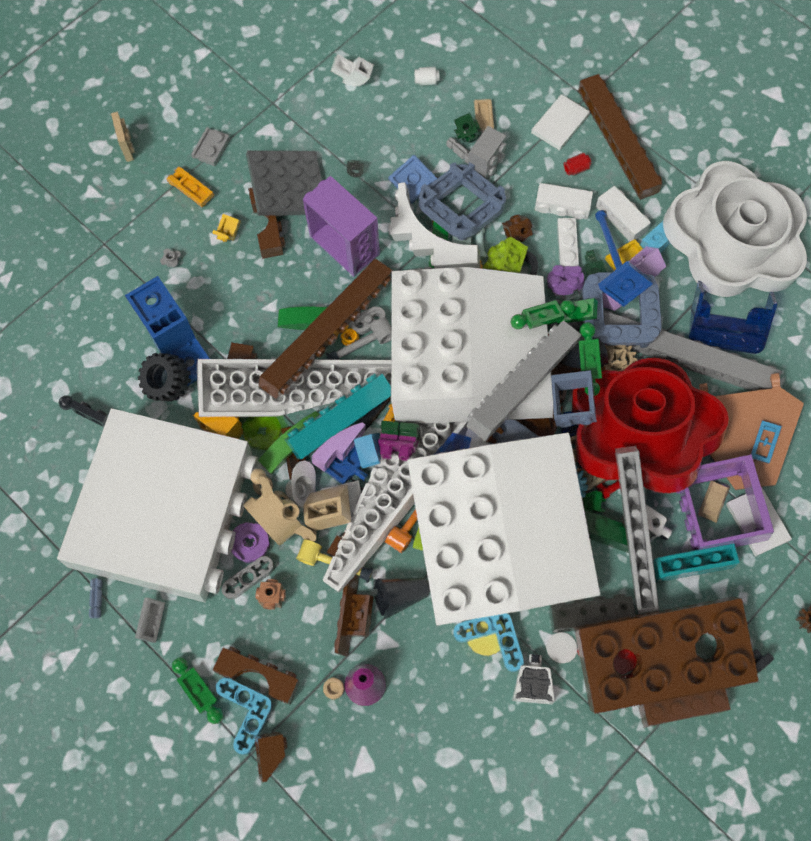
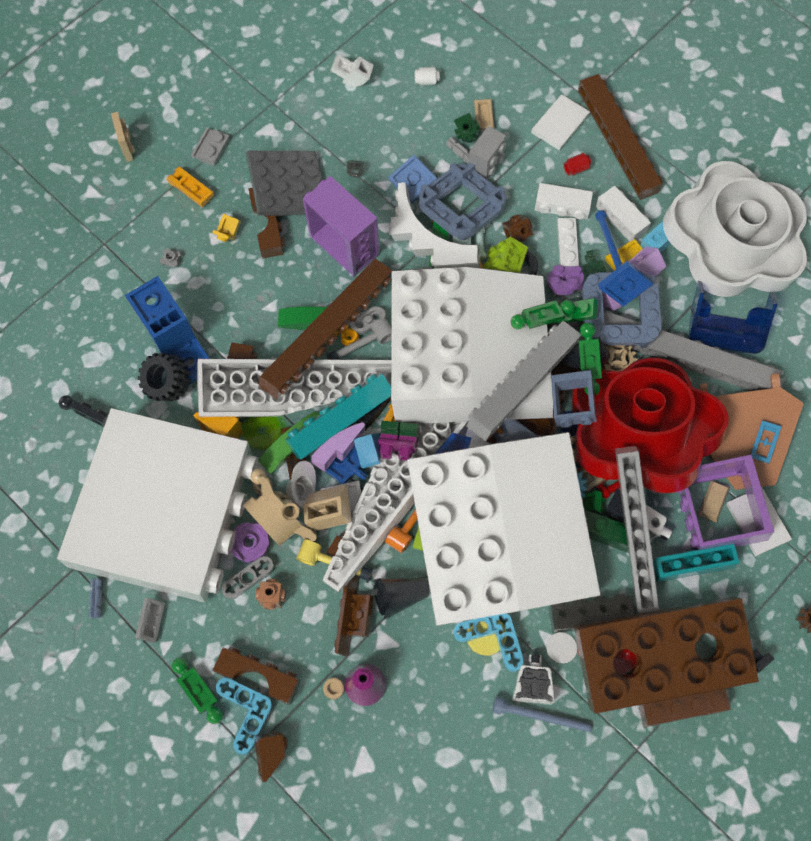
(501, 706): none -> sand blue piece
(615, 509): none -> black brick

